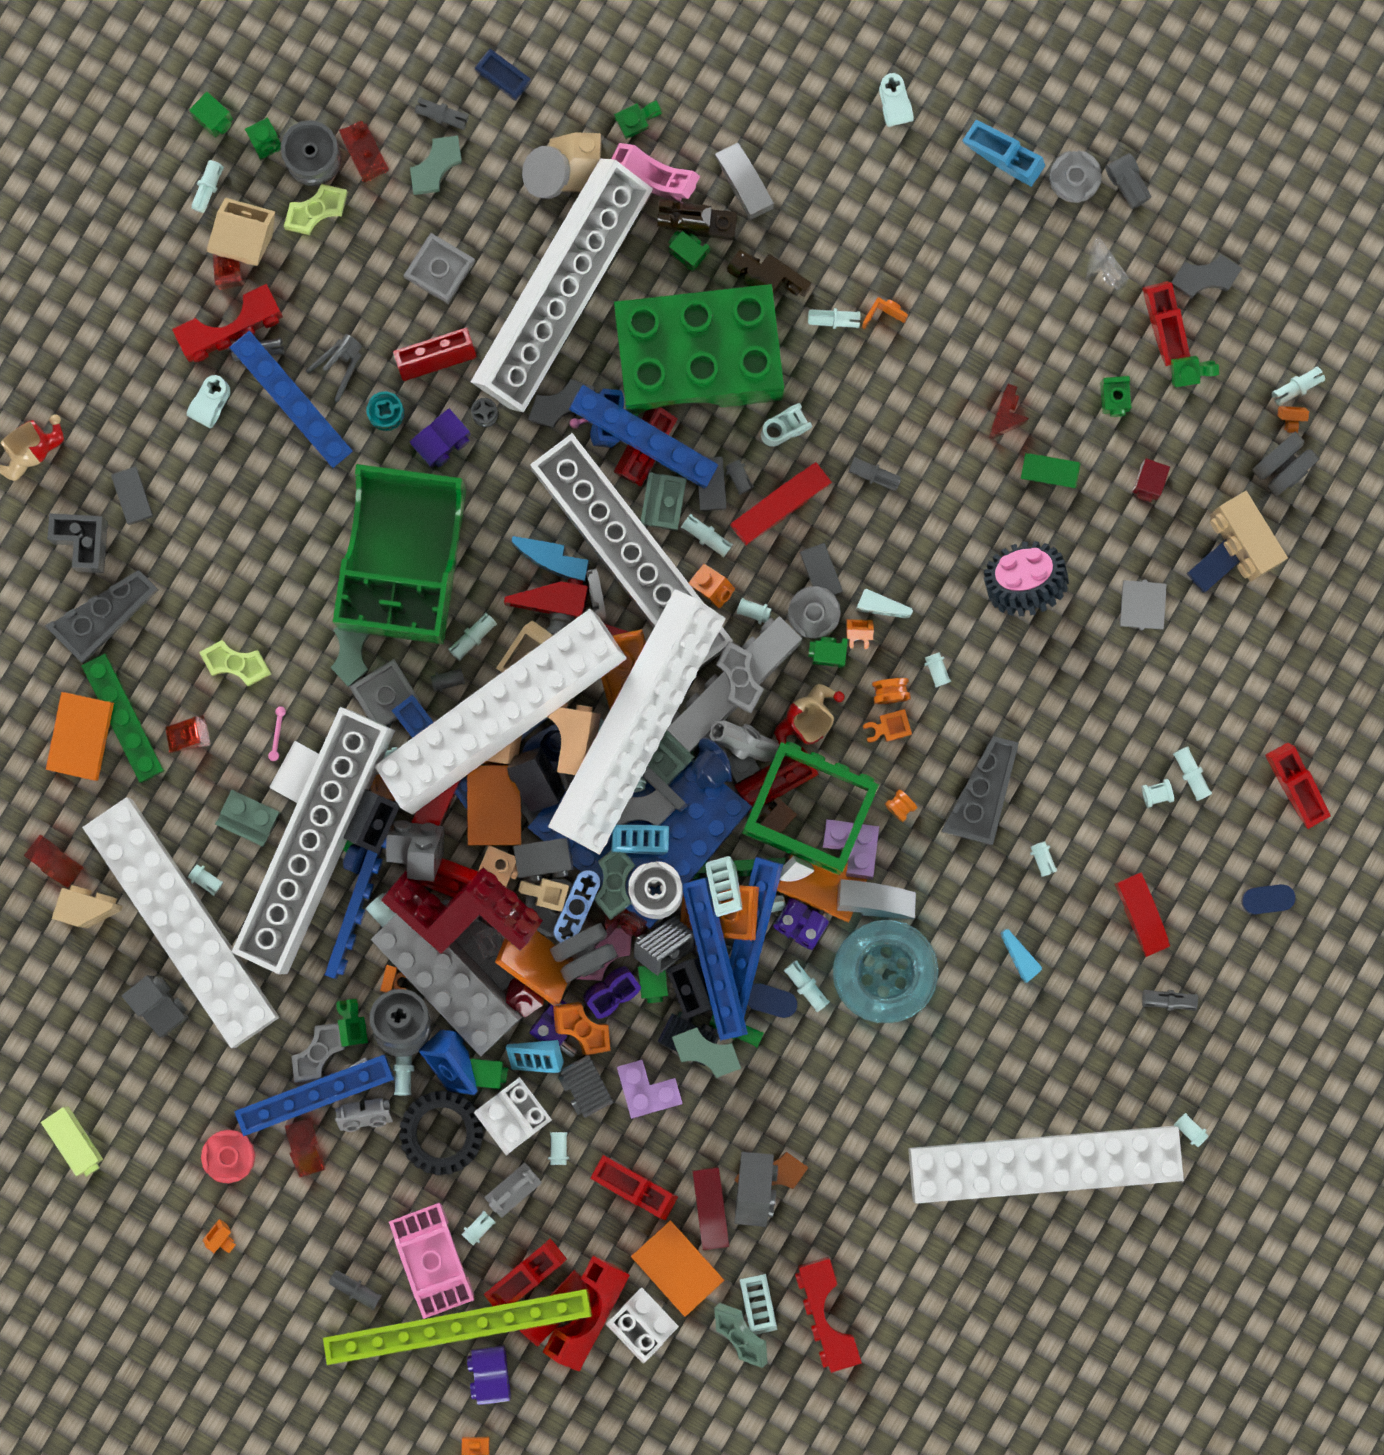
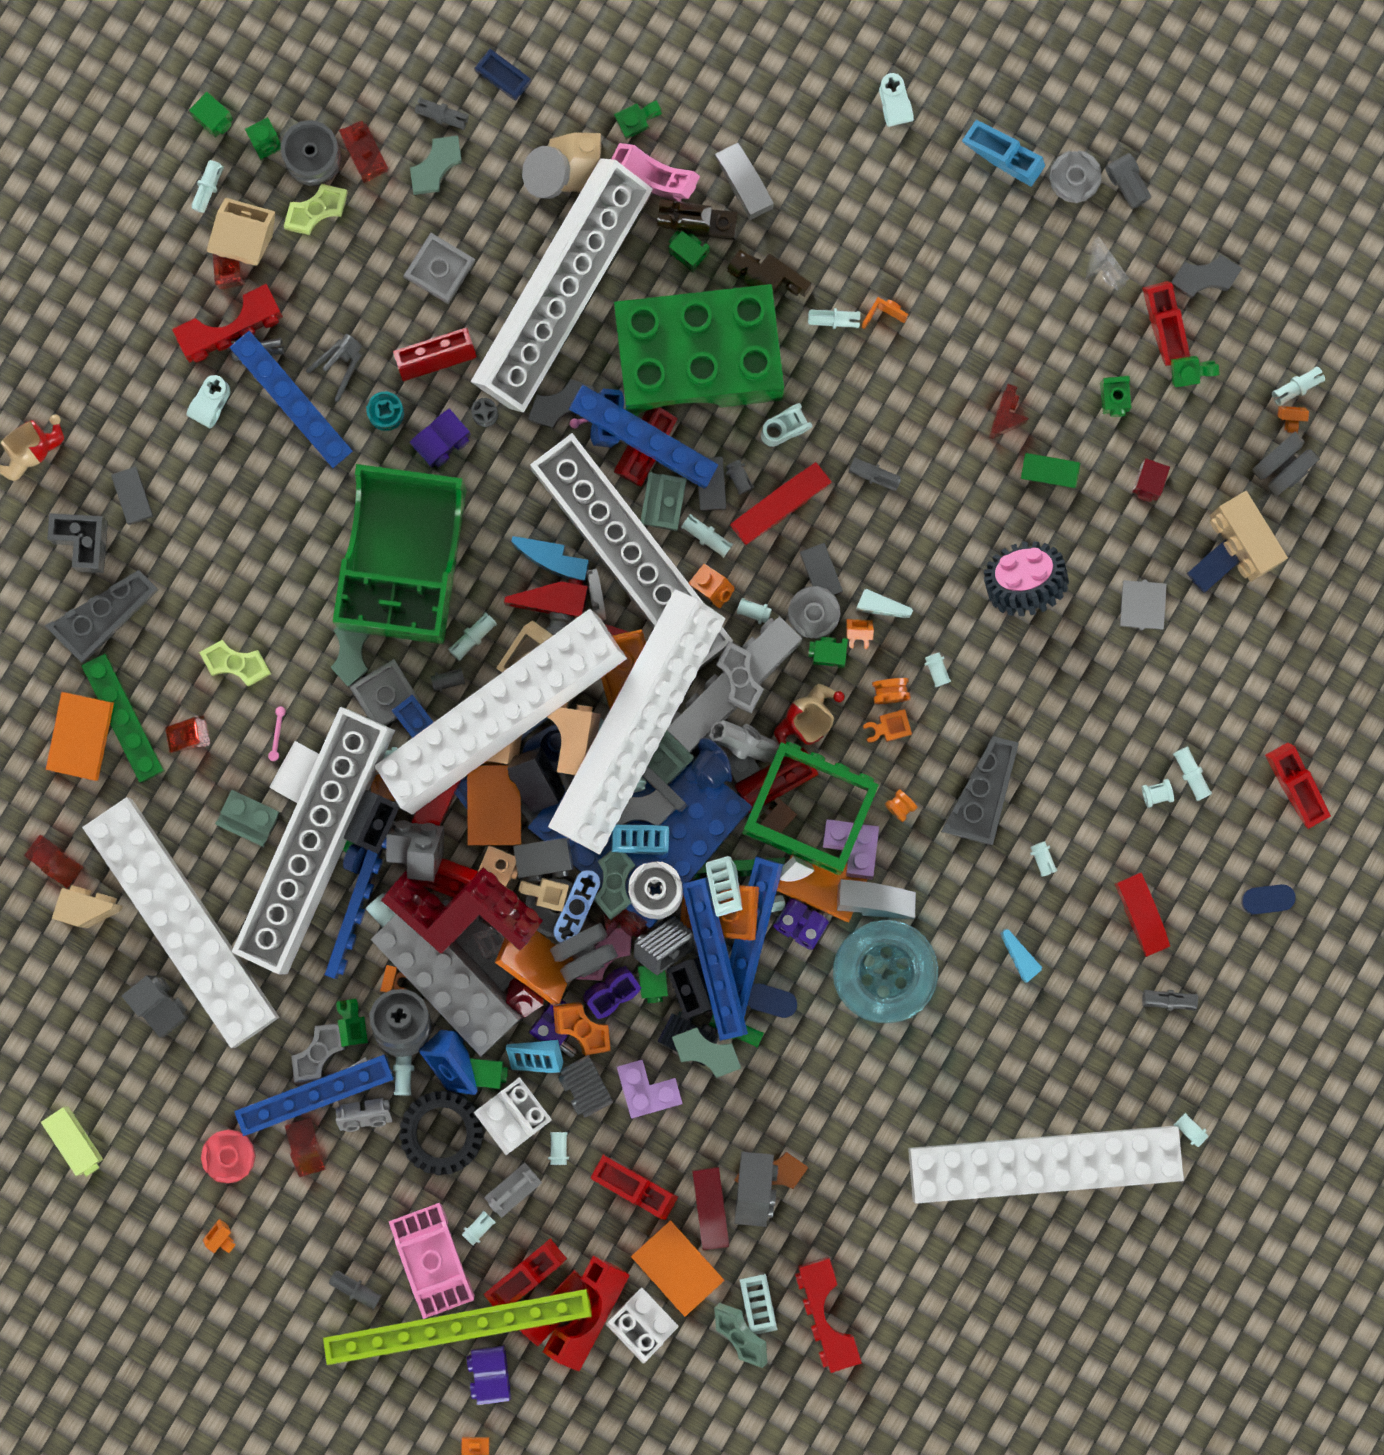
(205, 879): light aqua pin -> none
(806, 986): light aqua pin -> none

